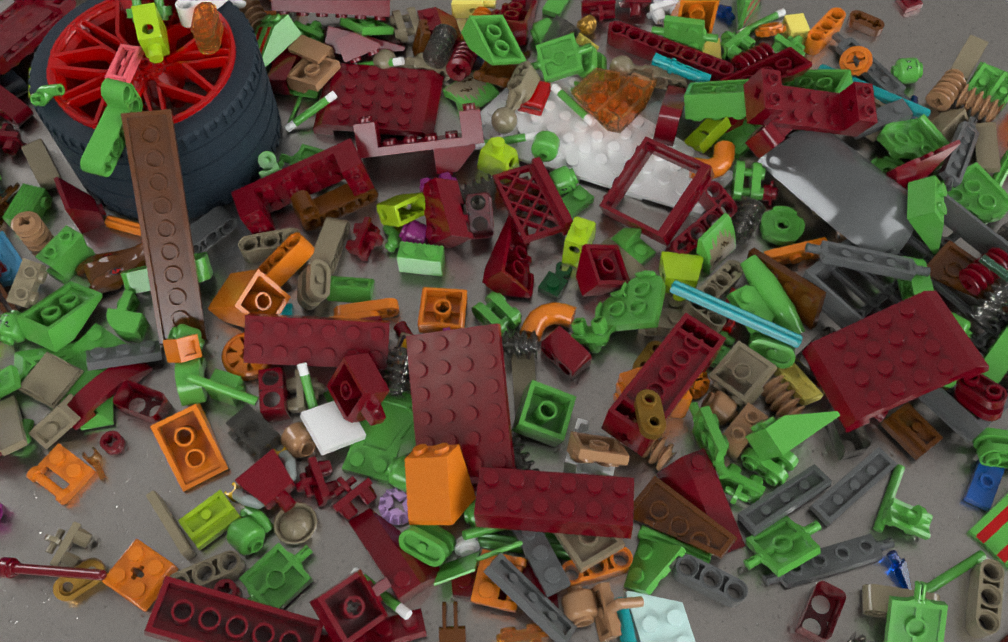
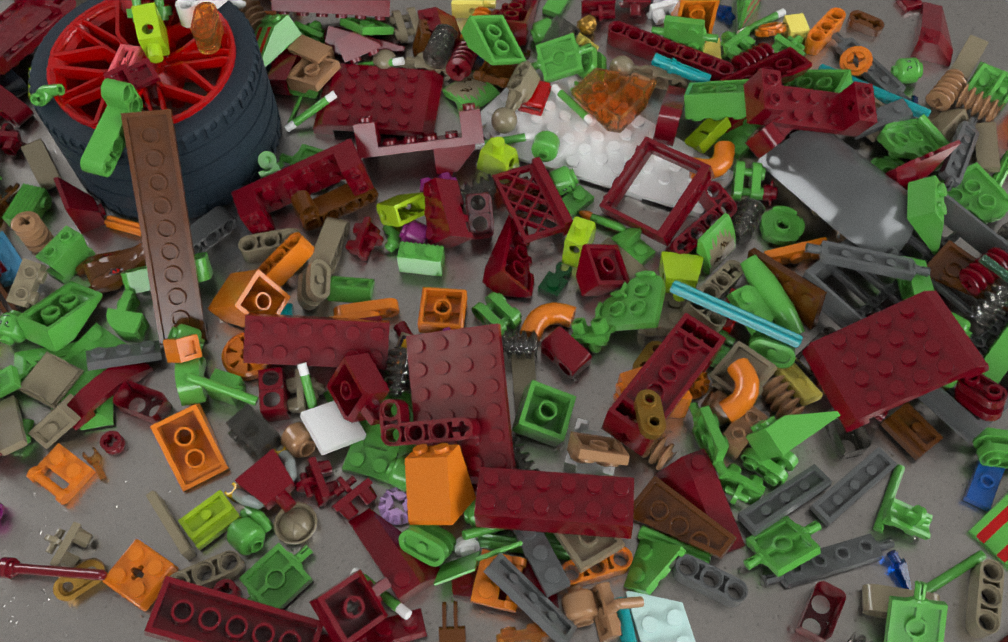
(139, 74): none -> dark red slope
(429, 428): none -> dark red beam
(602, 221): none -> bright green piece
(745, 390): none -> orange cylinder
(932, 36): none -> dark red wedge

